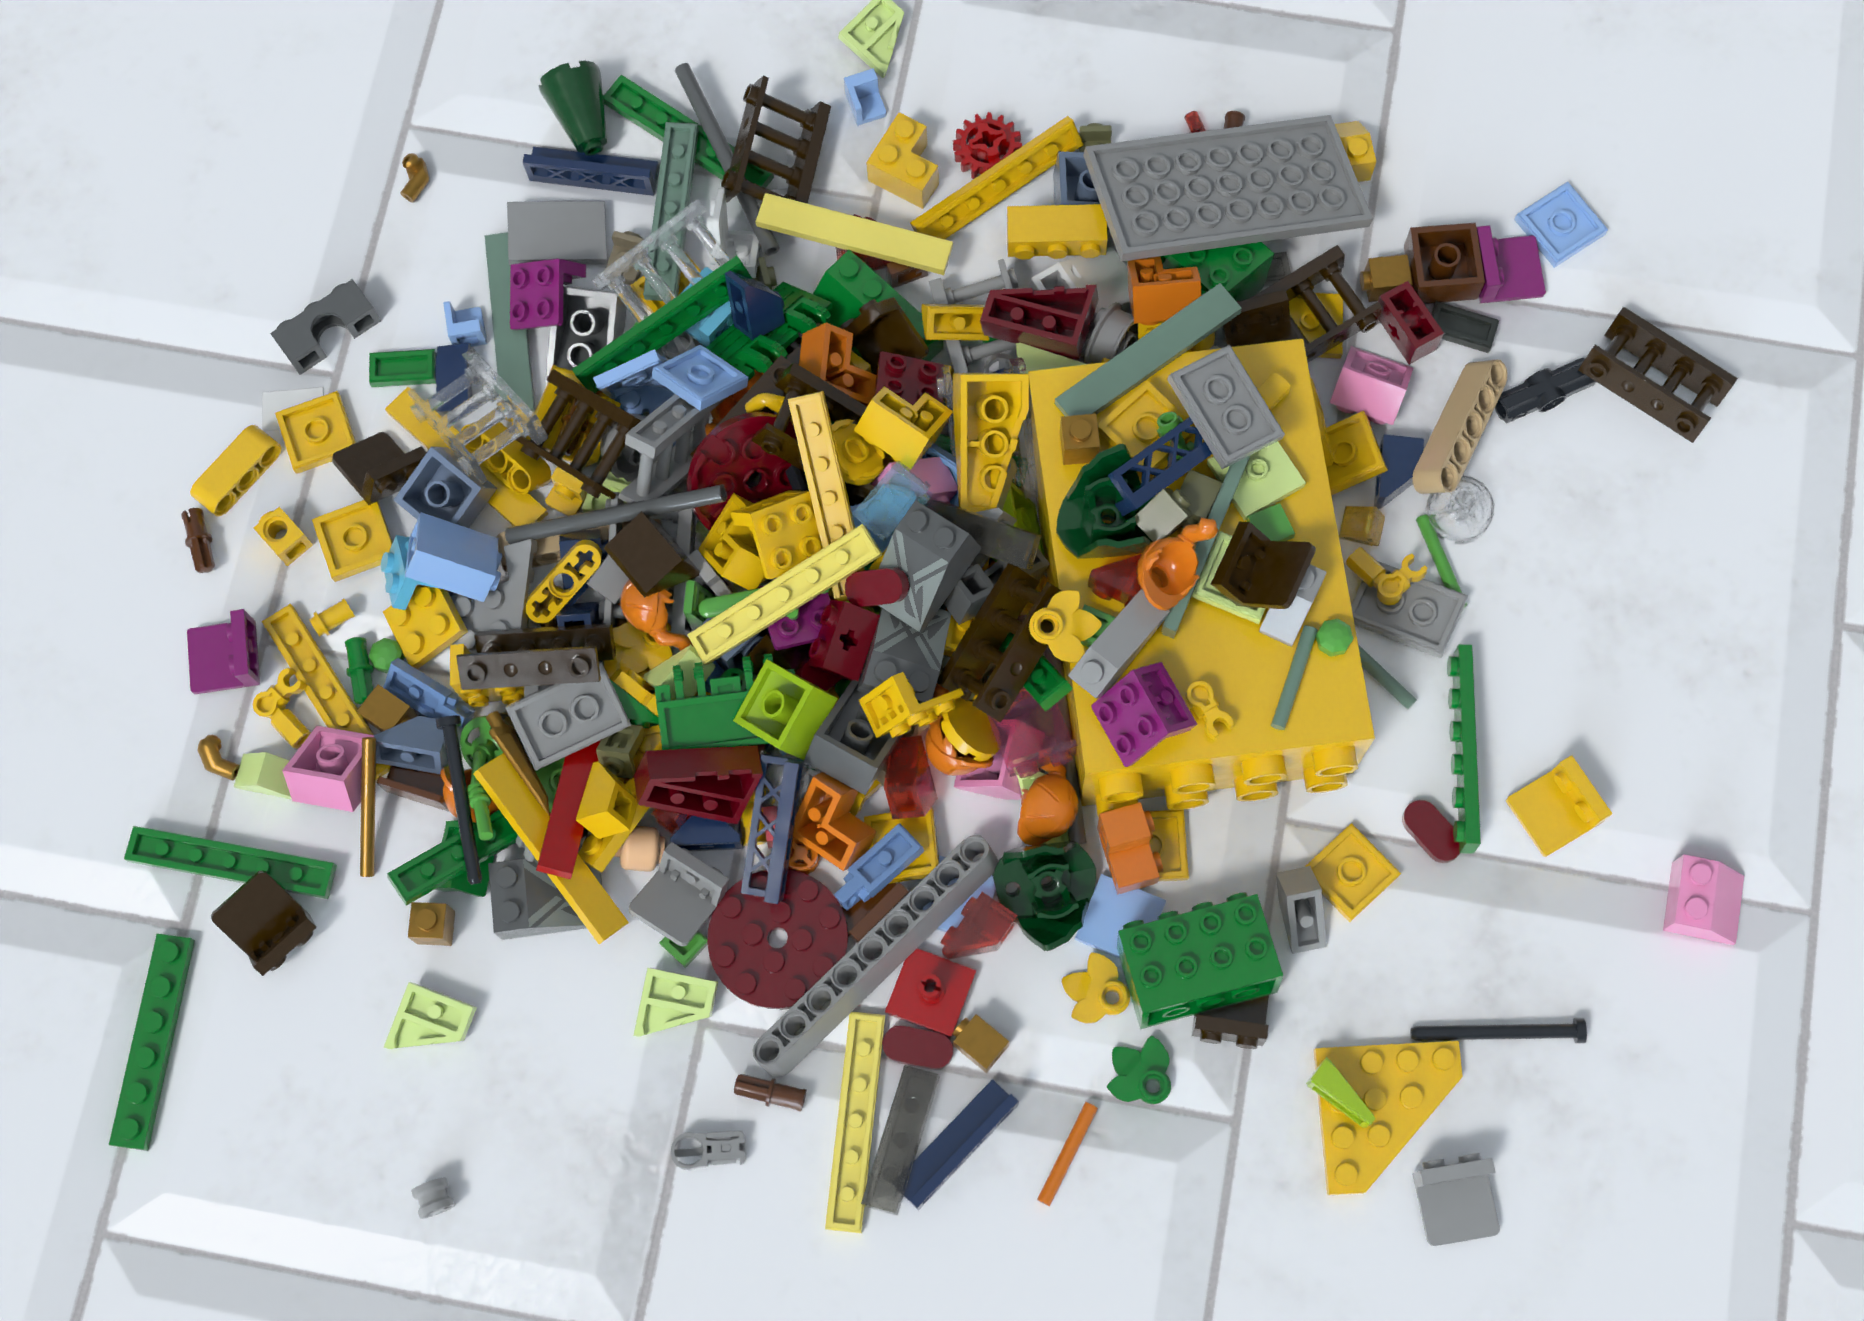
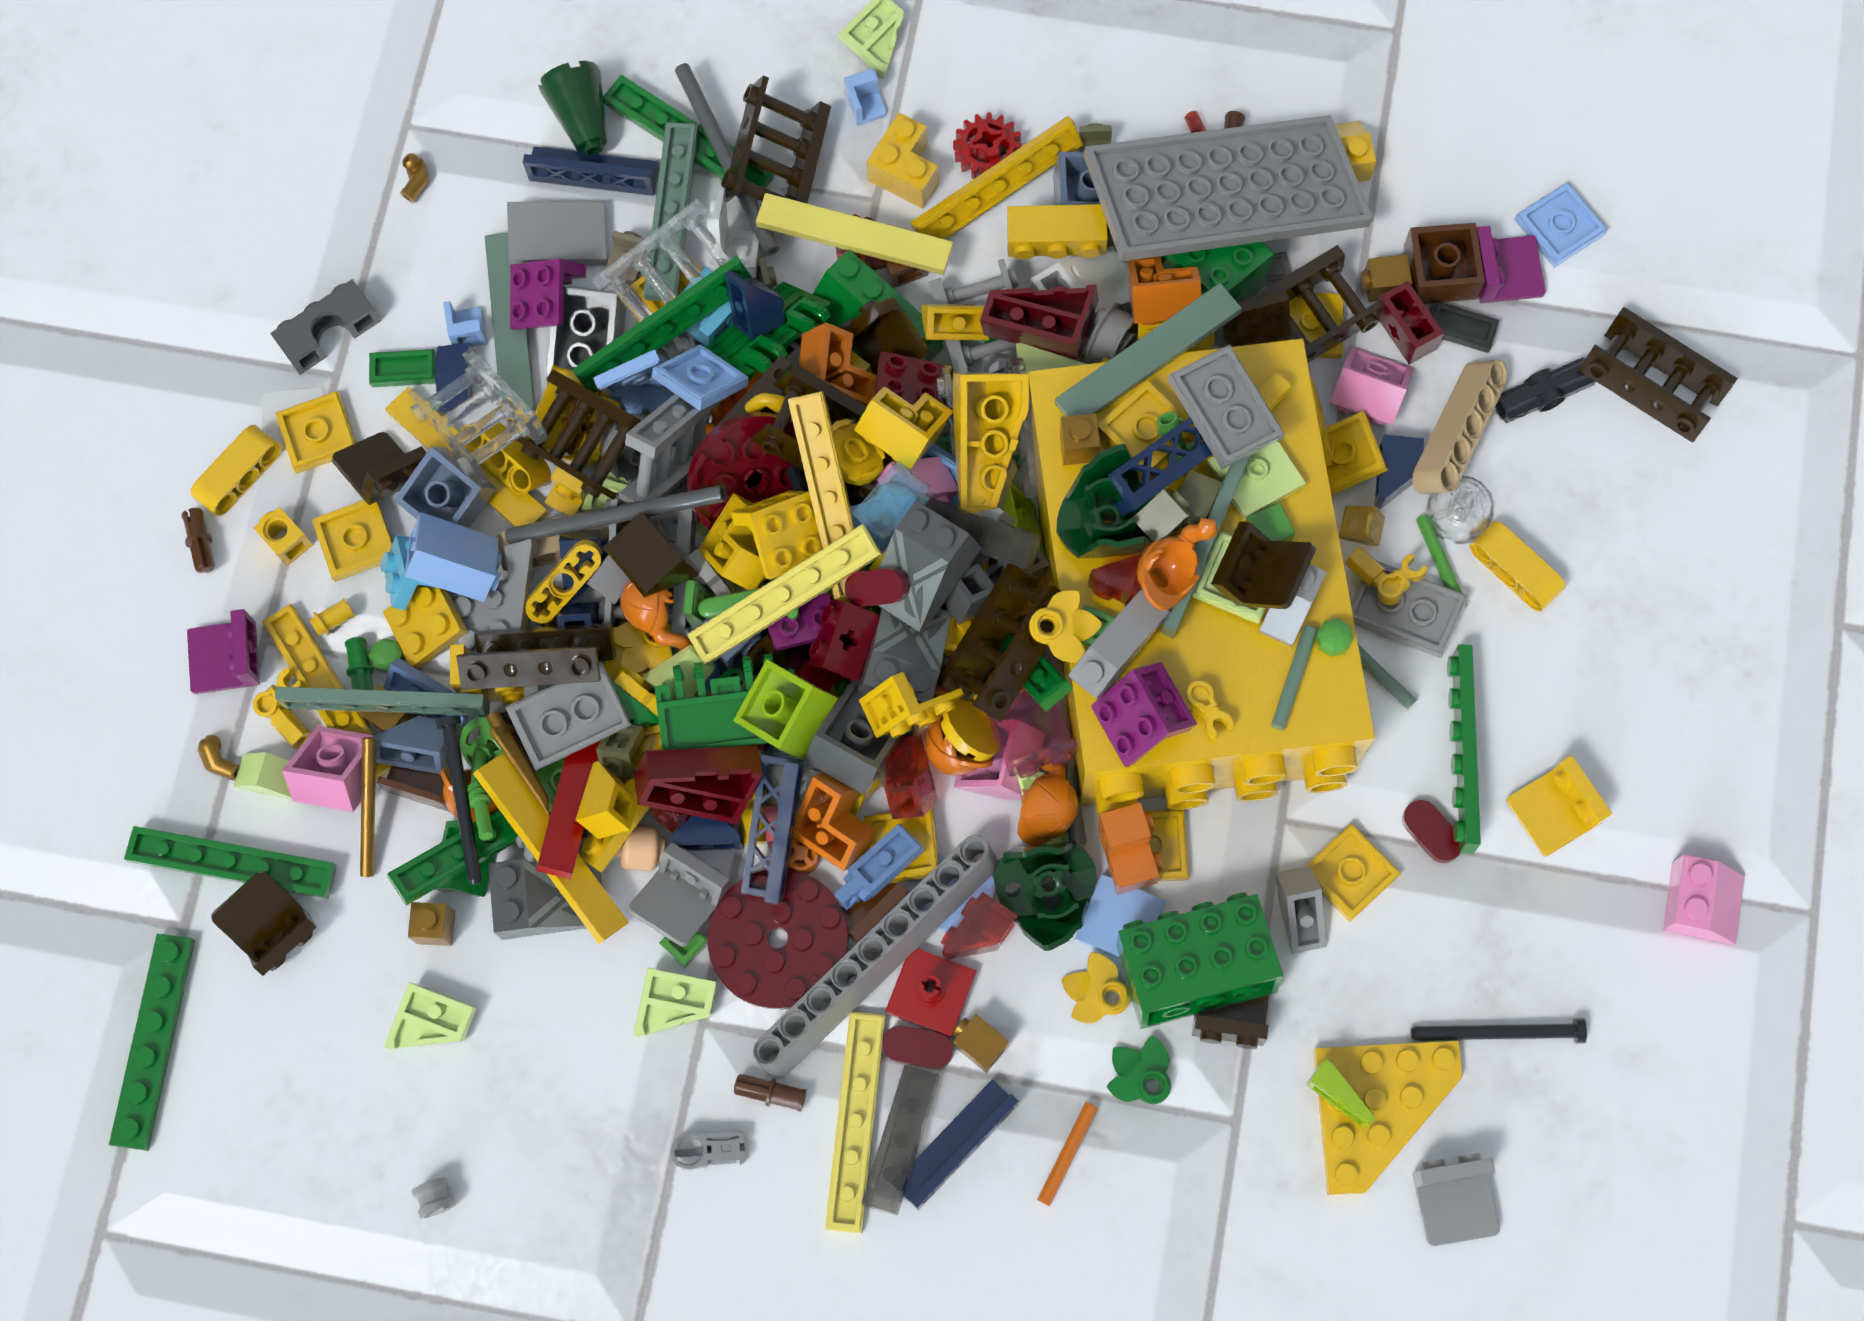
(383, 701): none -> sand green tile
(1517, 566): none -> yellow beam

